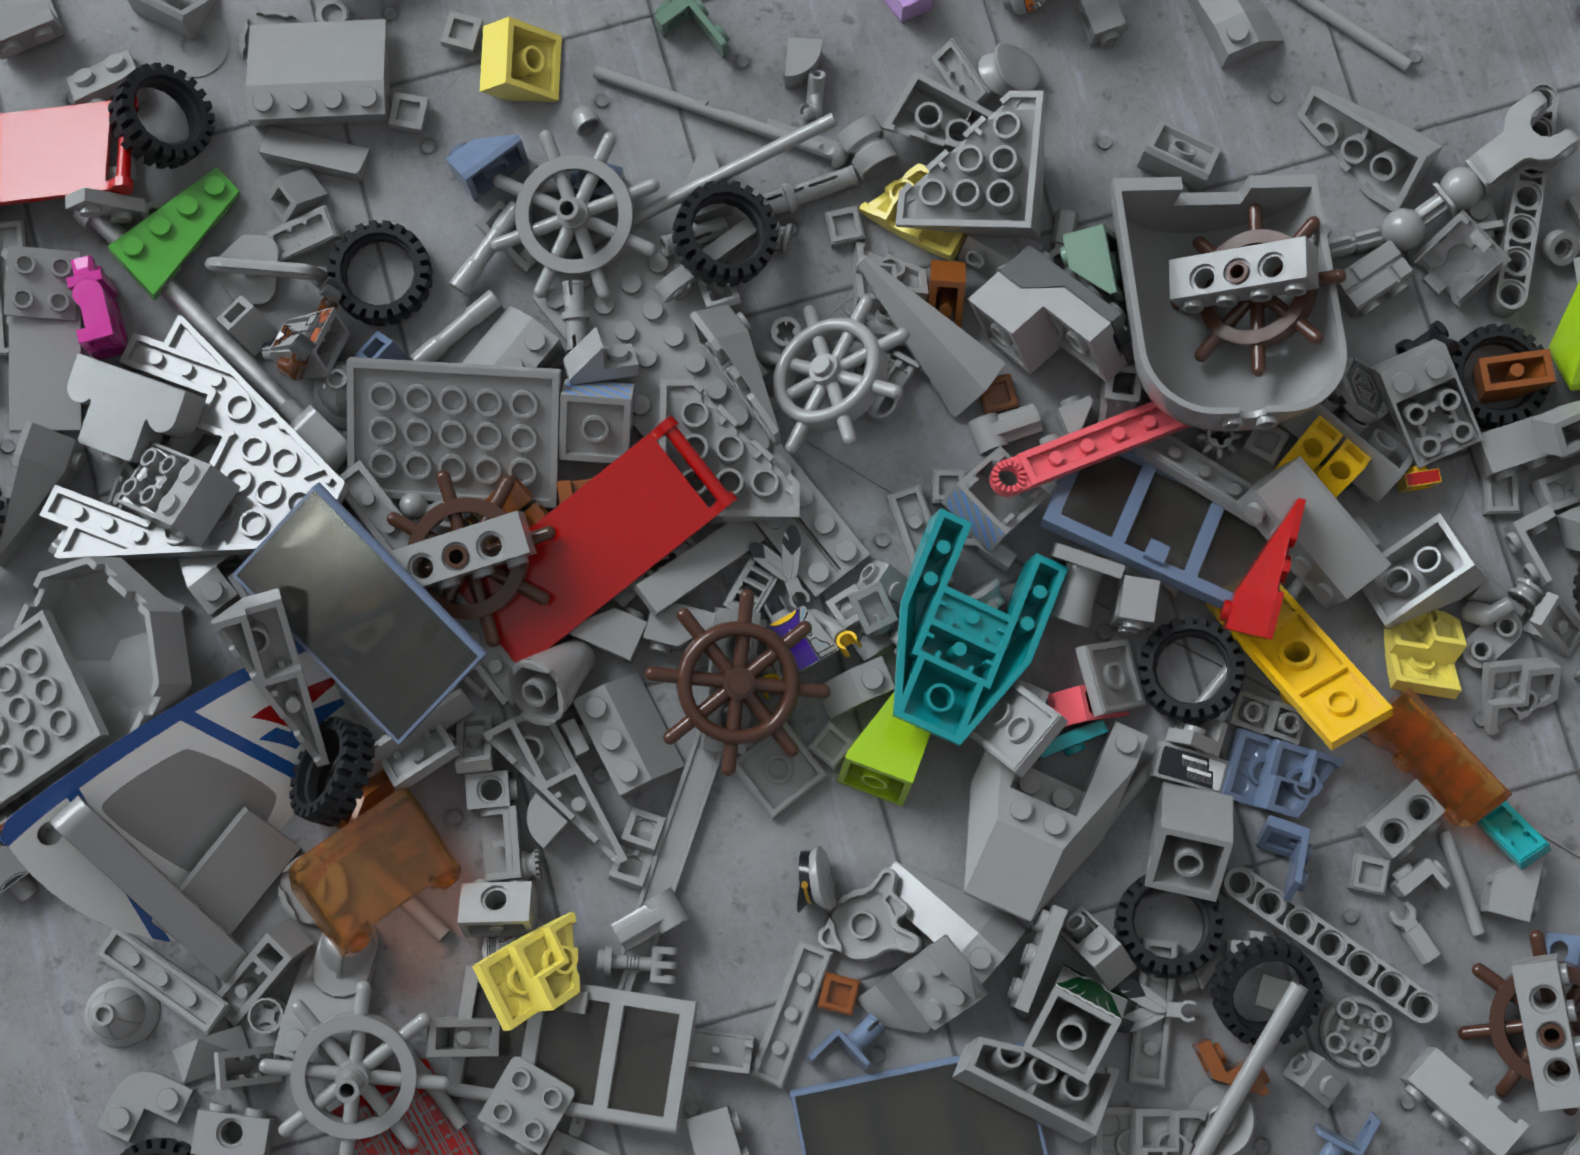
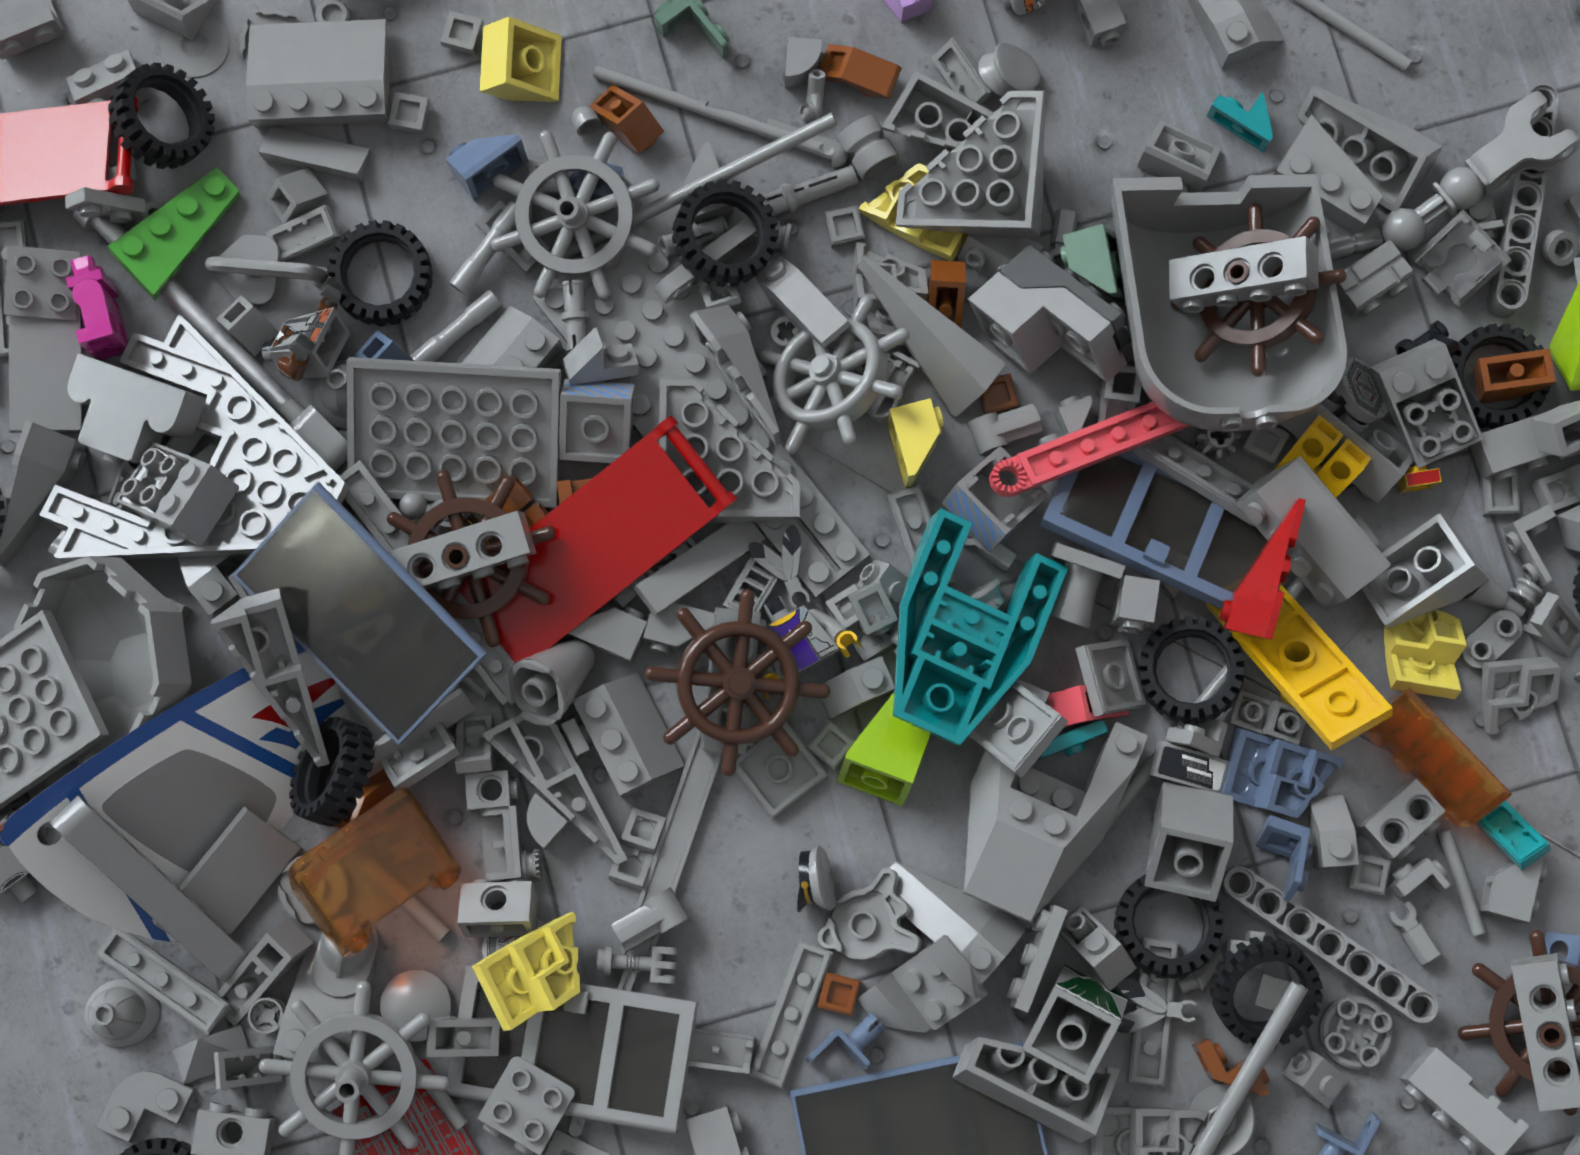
(413, 994): none -> light grey dish
(627, 119): none -> dark orange slope
(801, 301): none -> light grey slope
(861, 70): none -> dark orange slope
(914, 436): none -> light yellow slope
(943, 482): light grey tile -> none
(1250, 126): none -> teal slope
(1332, 832): none -> light grey slope
(1344, 190): none -> light grey wedge
(1486, 614): light grey arm -> none

